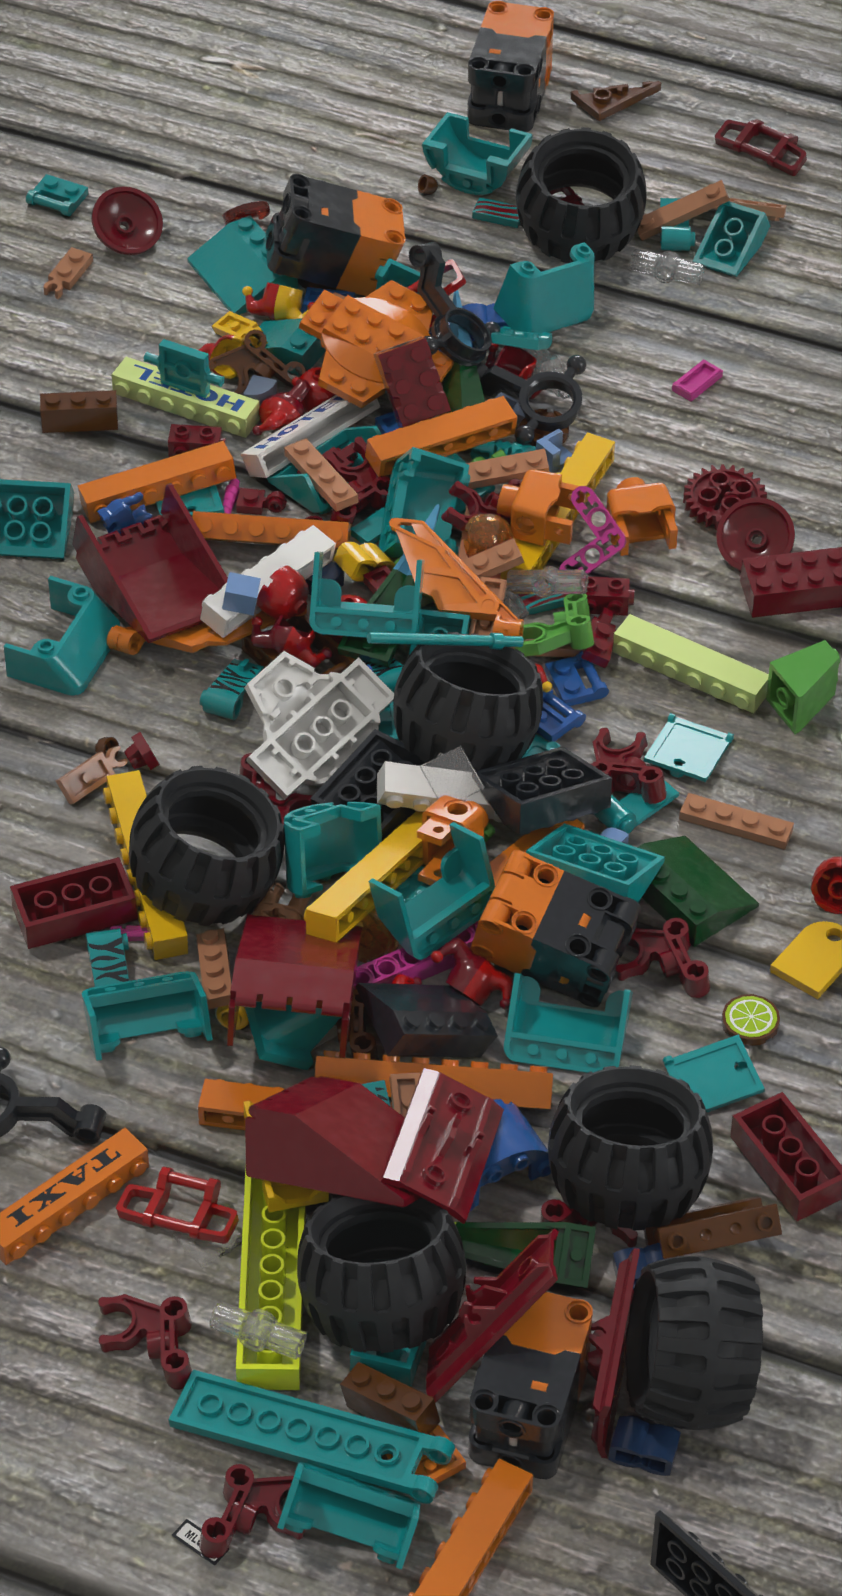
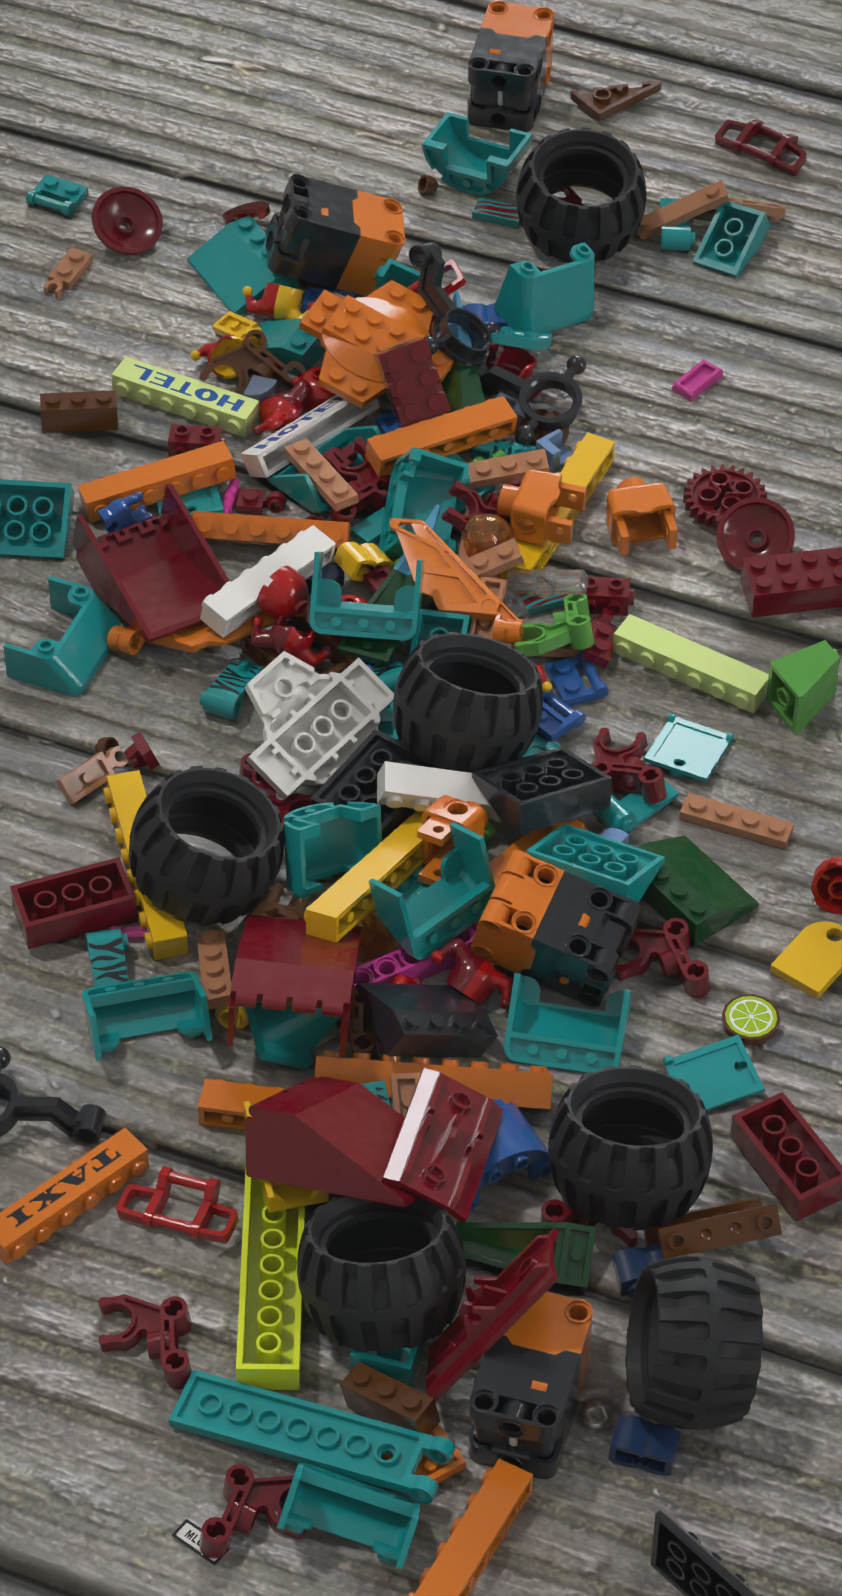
(184, 368): teal plate -> none
(241, 593): medium blue panel -> none
(258, 1330): clear piece -> none
(452, 775): clear piece -> none
(493, 640): teal bar -> none
(601, 533): dark pink beam -> none
(608, 1360): dark red hinge -> none
(667, 267): clear piece -> none

